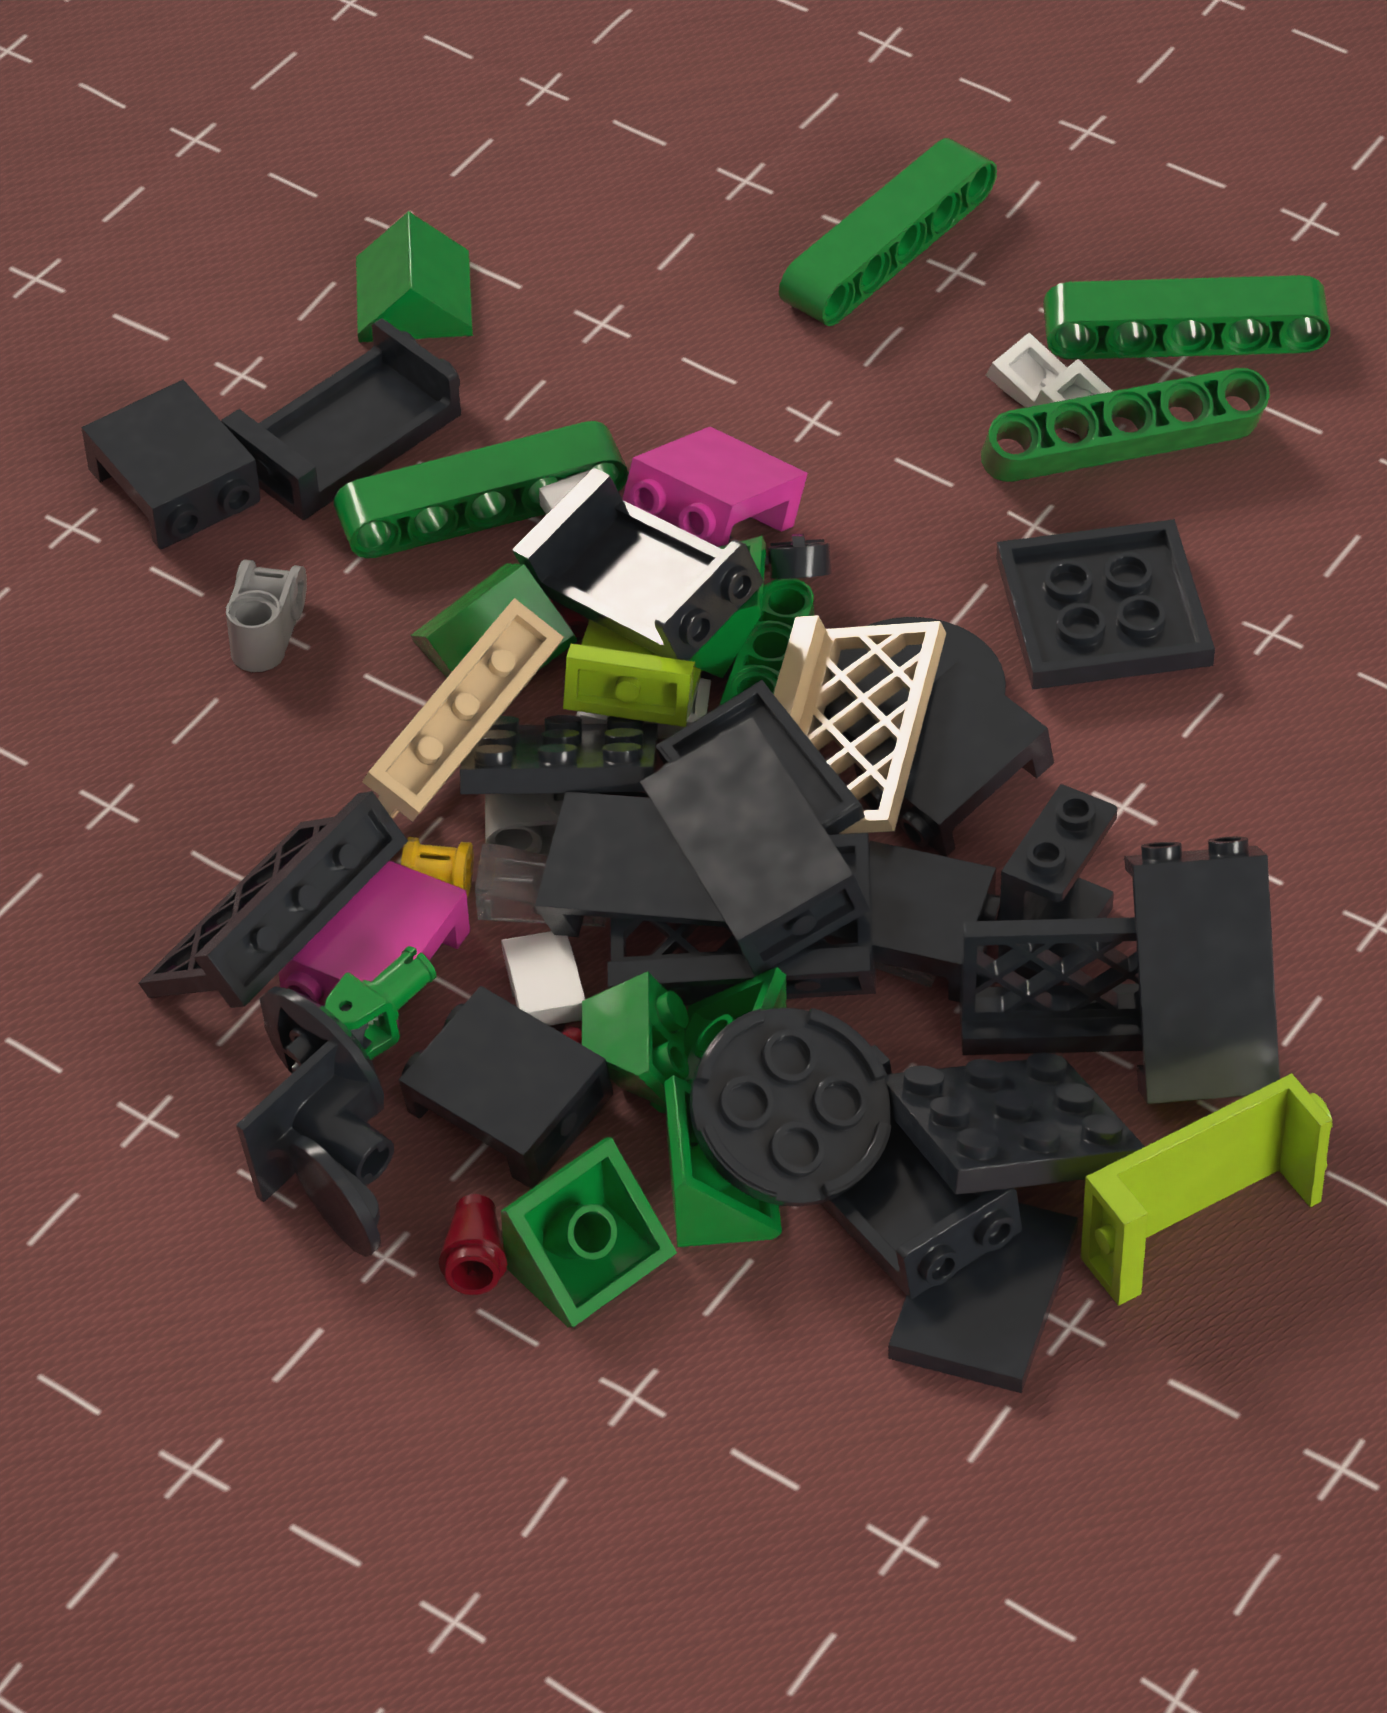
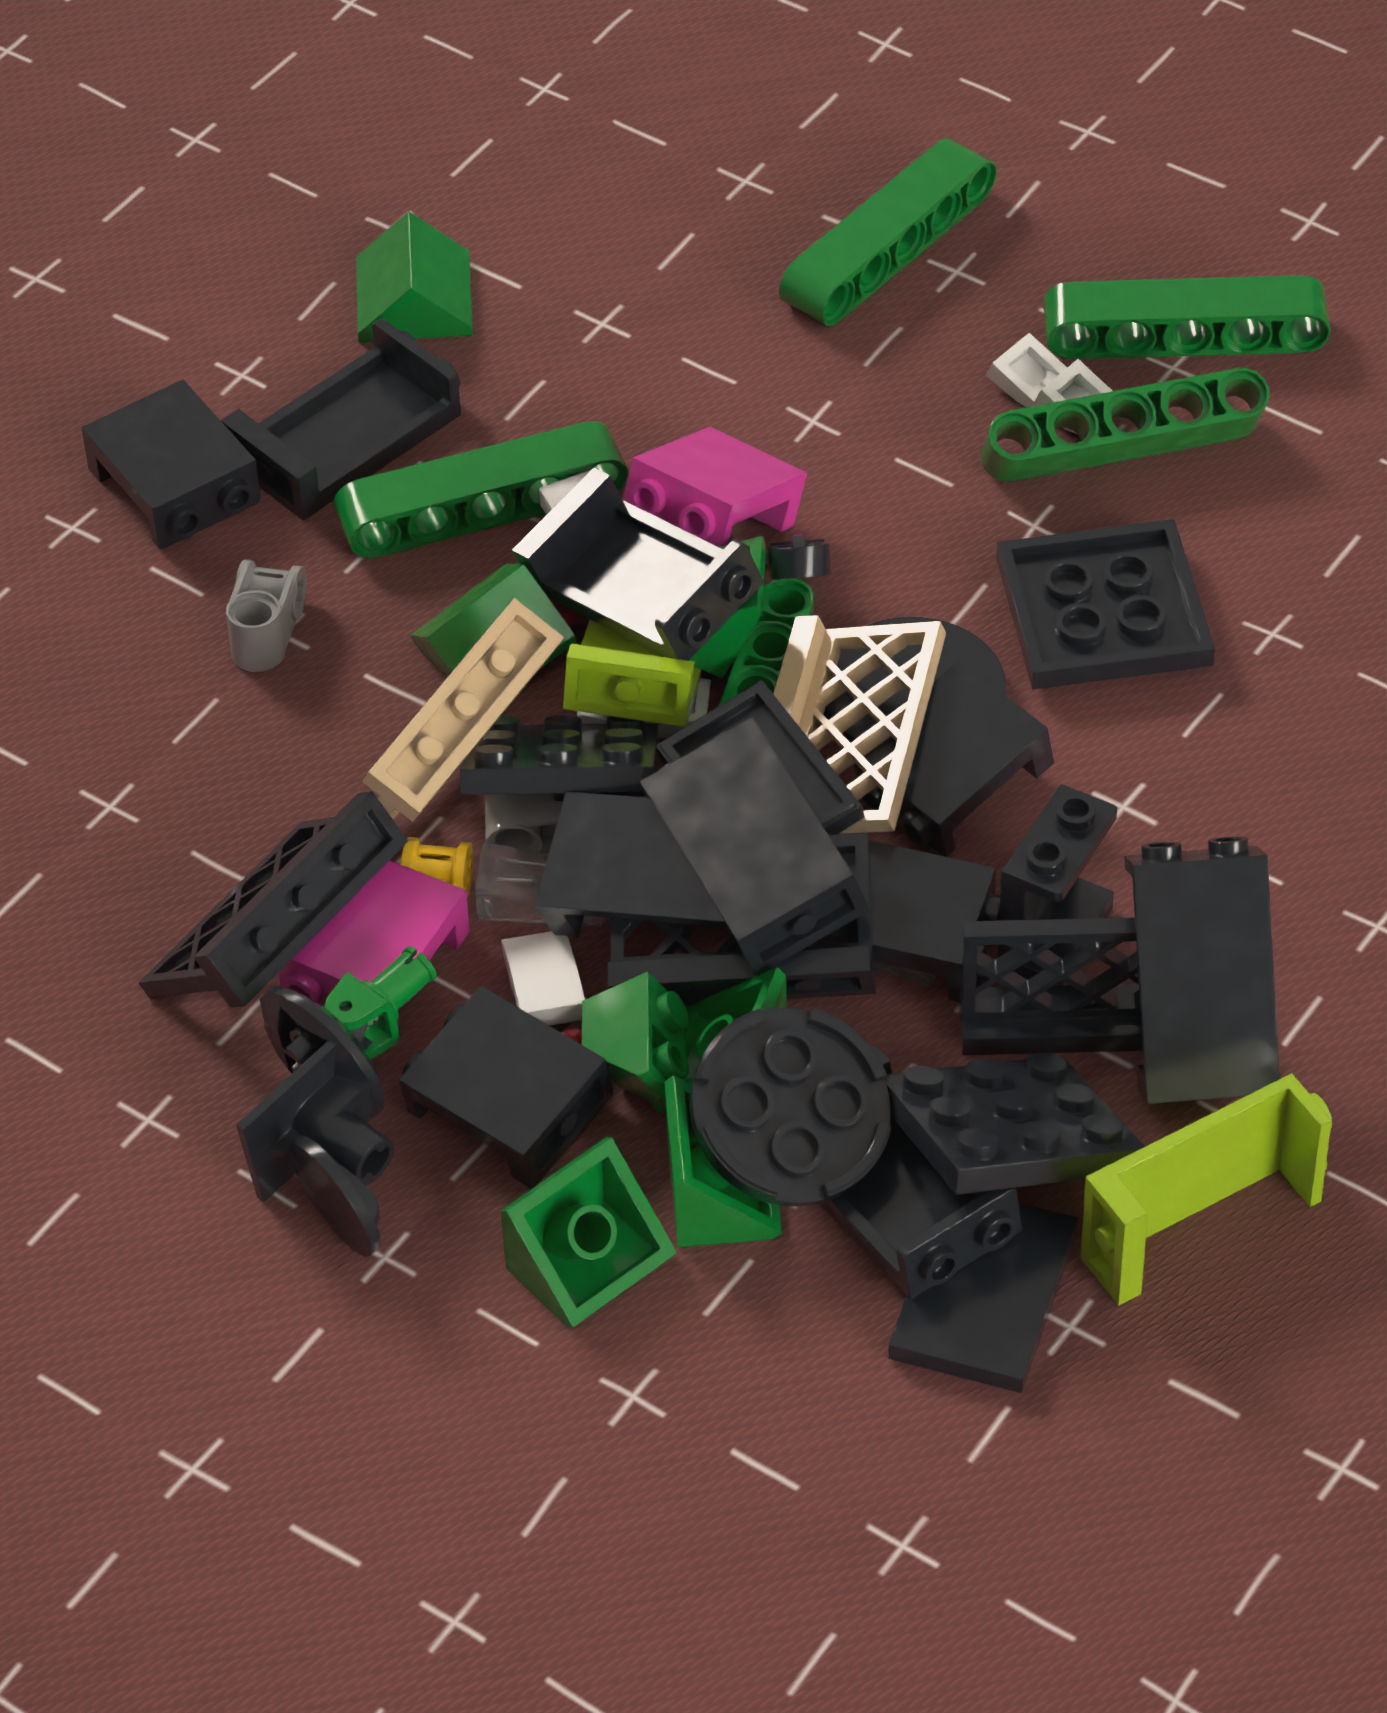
(473, 1249): dark red cone -> none

